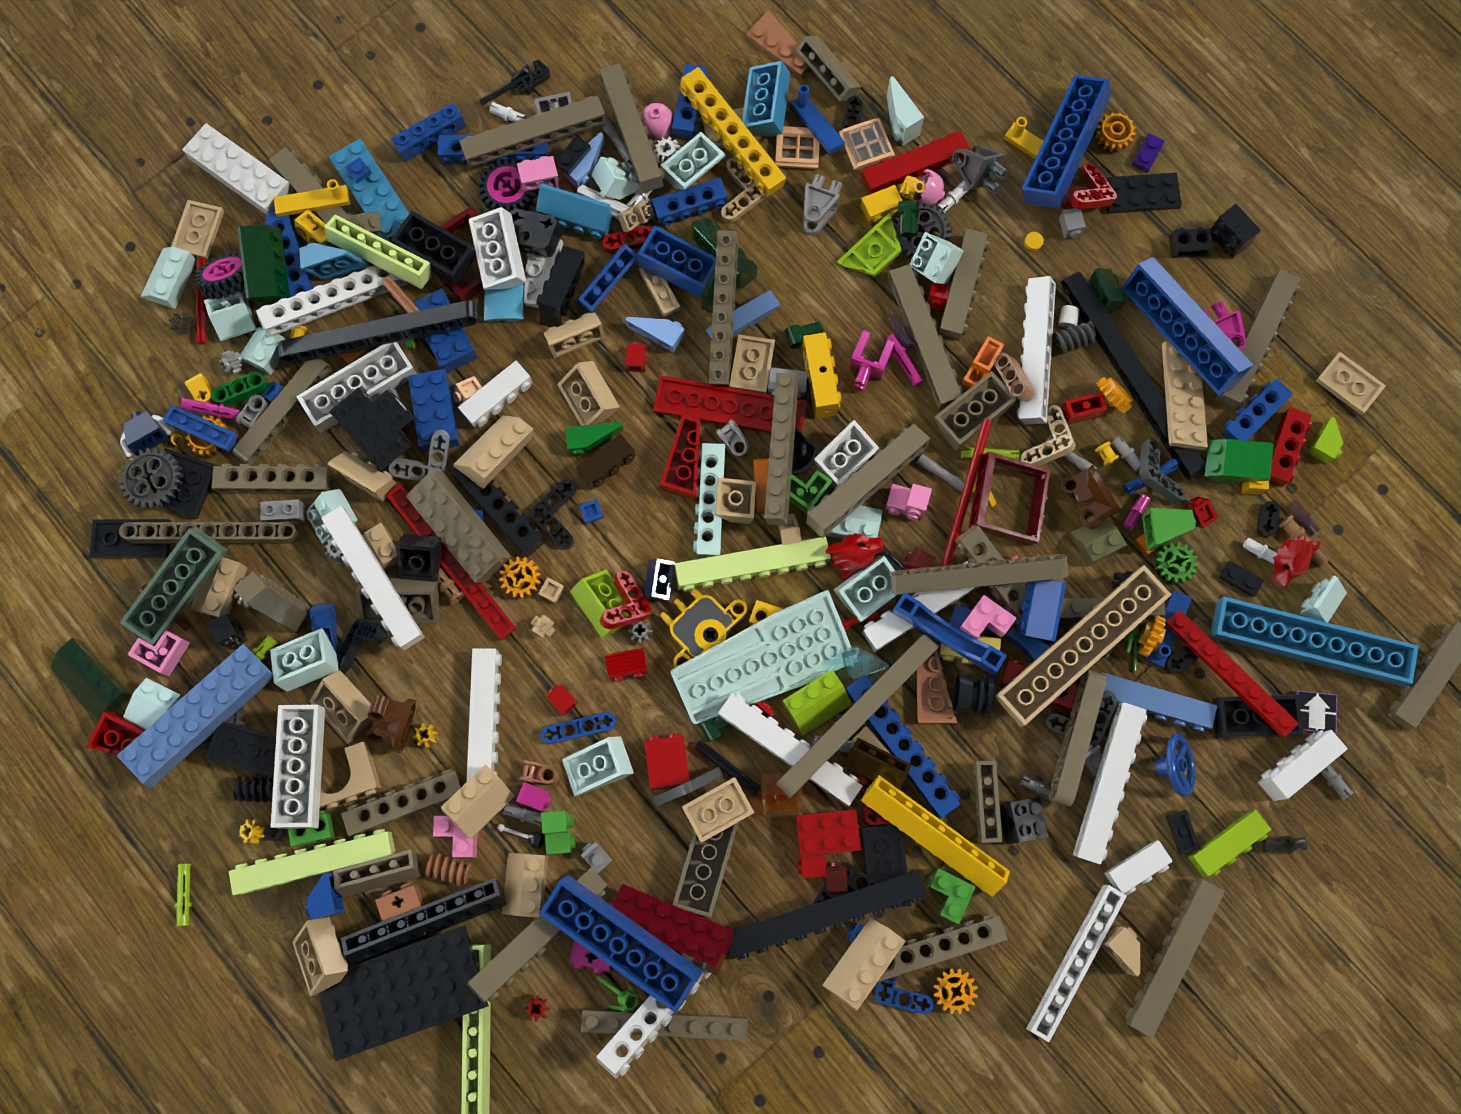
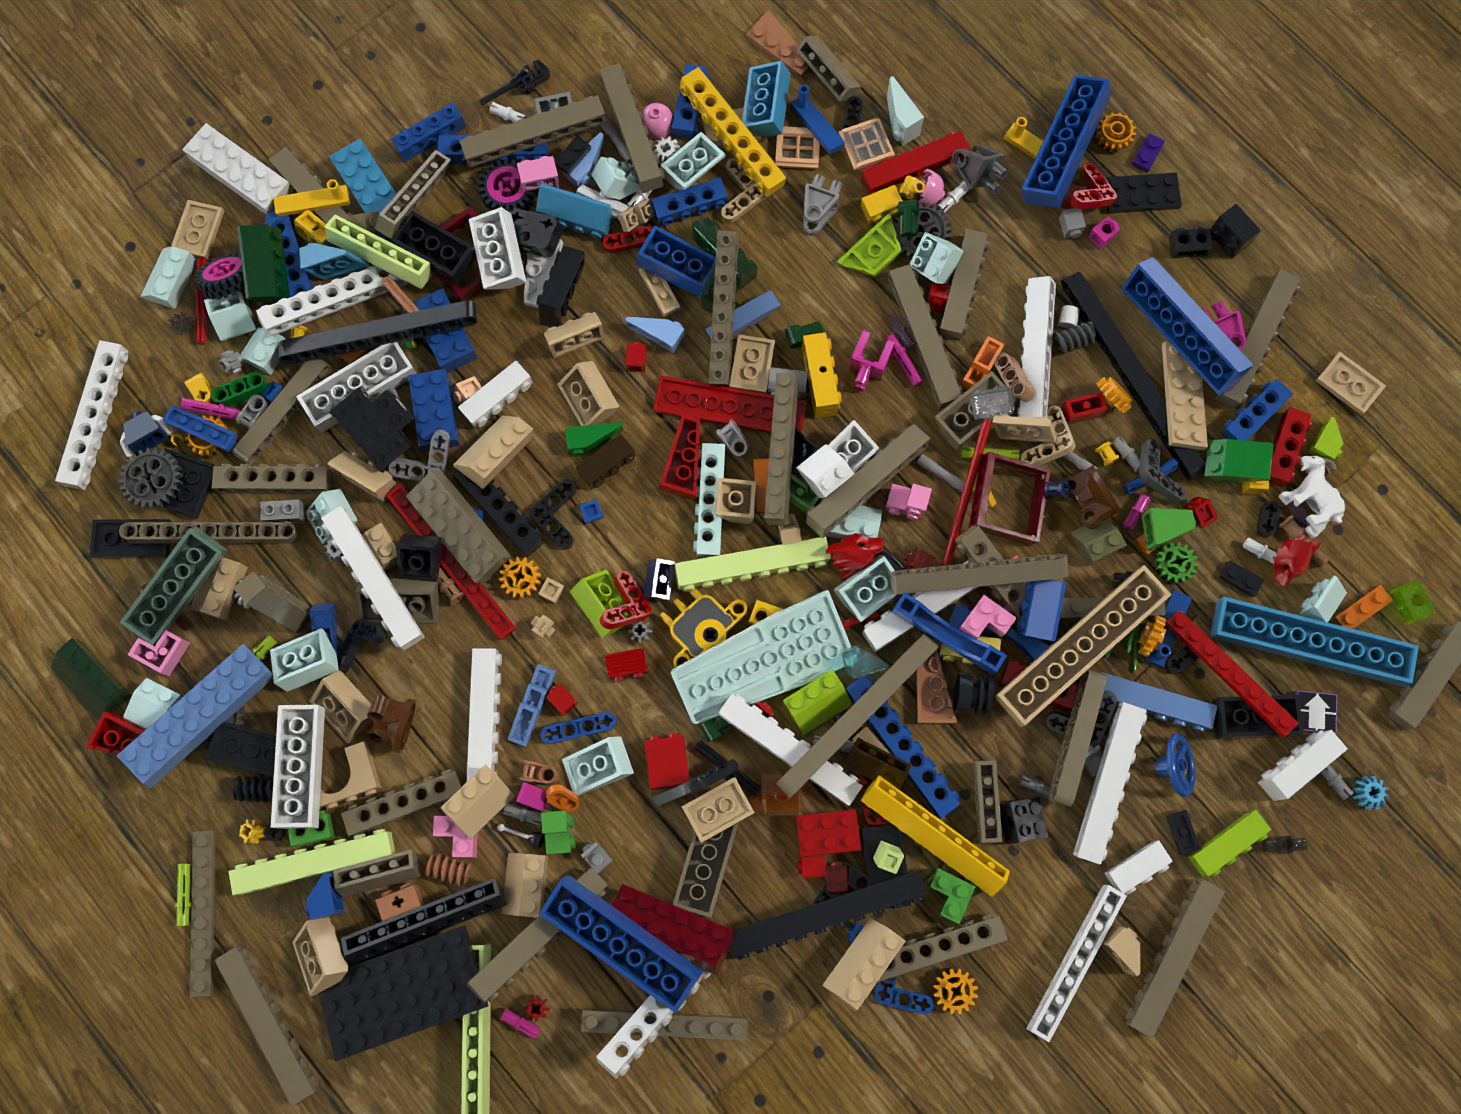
(88, 406): none -> white brick
(202, 914): none -> dark tan plate
(228, 631): black brick -> none
(267, 1025): none -> dark tan brick
(358, 170): blue plate -> none
(412, 193): none -> dark tan brick
(420, 737): yellow gear -> none
(504, 304): medium azure slope -> none
(520, 1023): none -> dark pink axle
(532, 705): none -> medium blue slope
(562, 798): none -> orange plate
(580, 959): dark pink brick -> none
(606, 278): blue brick -> none
(626, 998): bright green plant -> none
(715, 775): none -> black hinge
(825, 471): none -> white slope
(888, 857): none -> yellowish green brick
(992, 402): none -> clear brick
(1024, 428): none -> tan plate
(1033, 241): yellow tile -> none
(1057, 489): none -> dark blue bush
(1099, 237): none -> dark pink brick
(1107, 290): clear green slope -> none
(1317, 494): none -> white animal
(1363, 608): none -> orange plate
(1377, 796): none -> medium azure gear
(1403, 597): none -> clear neon green brick

